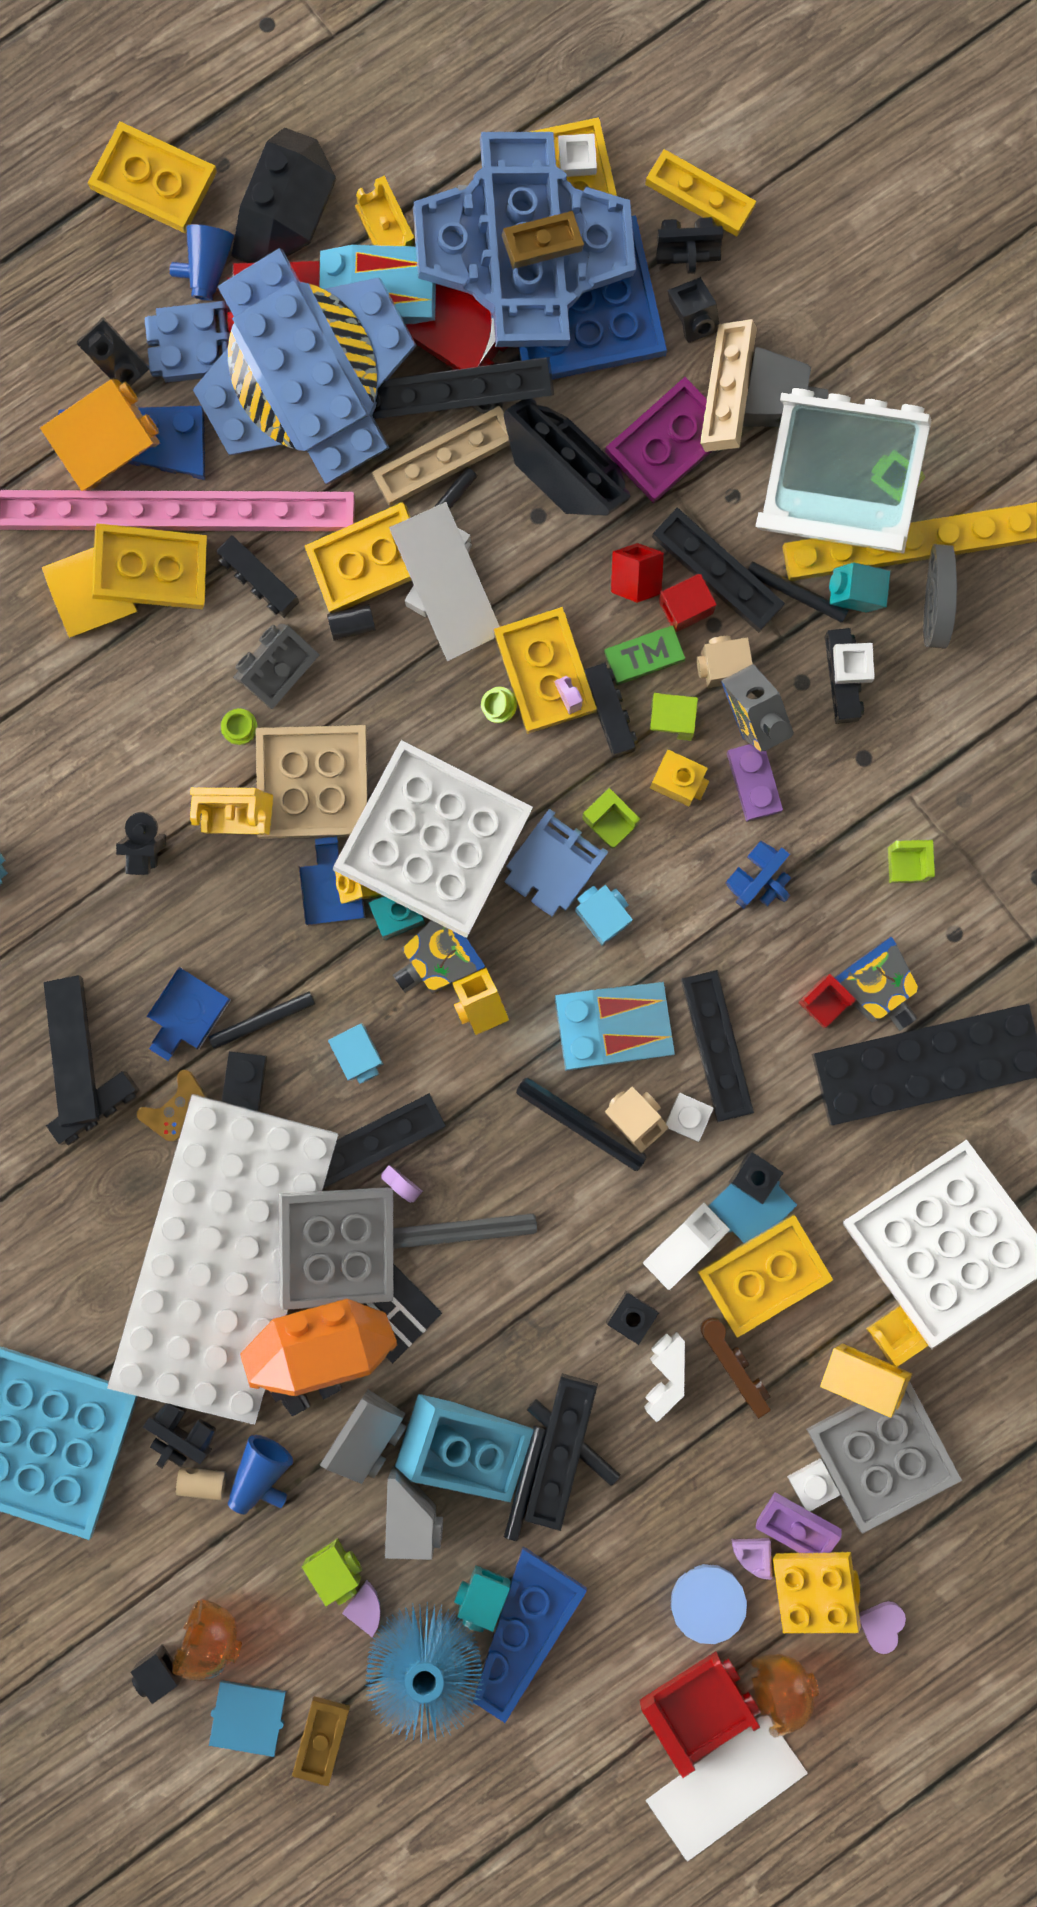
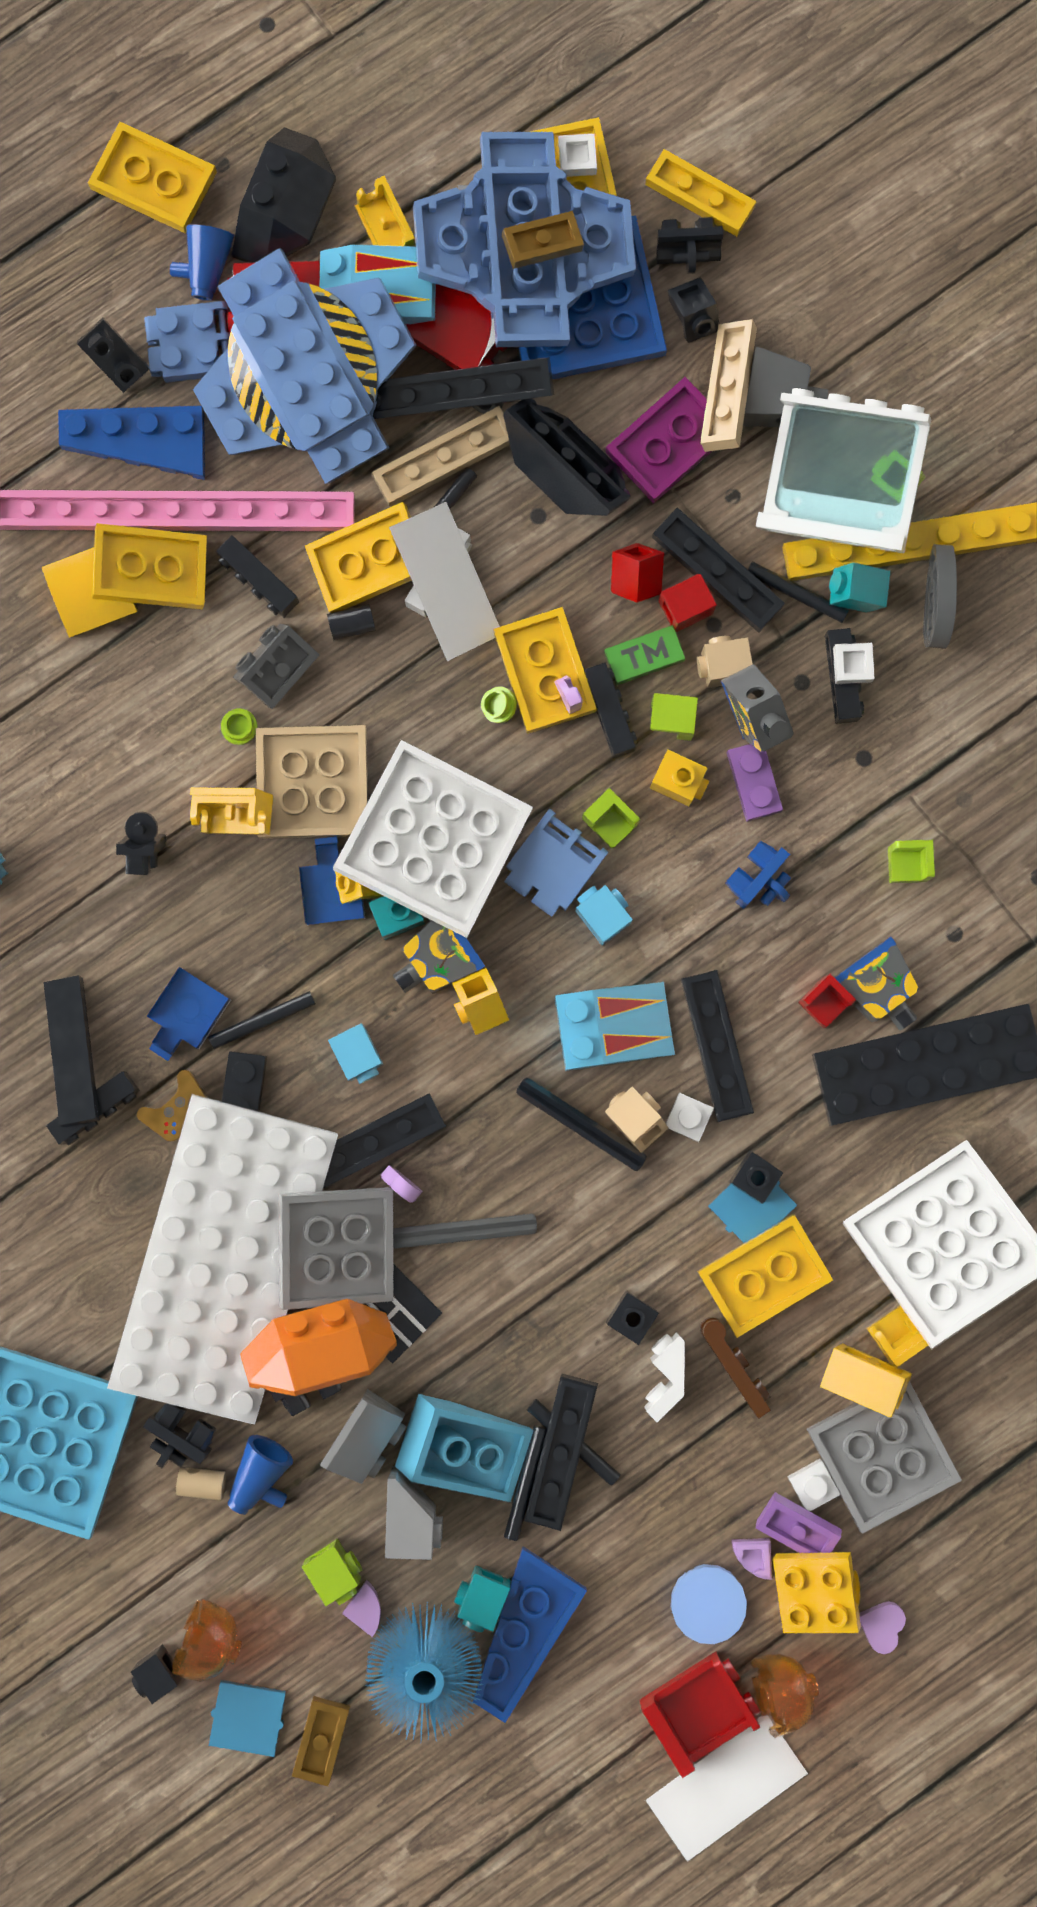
(100, 433): light orange panel -> none
(686, 1246): white slope -> none

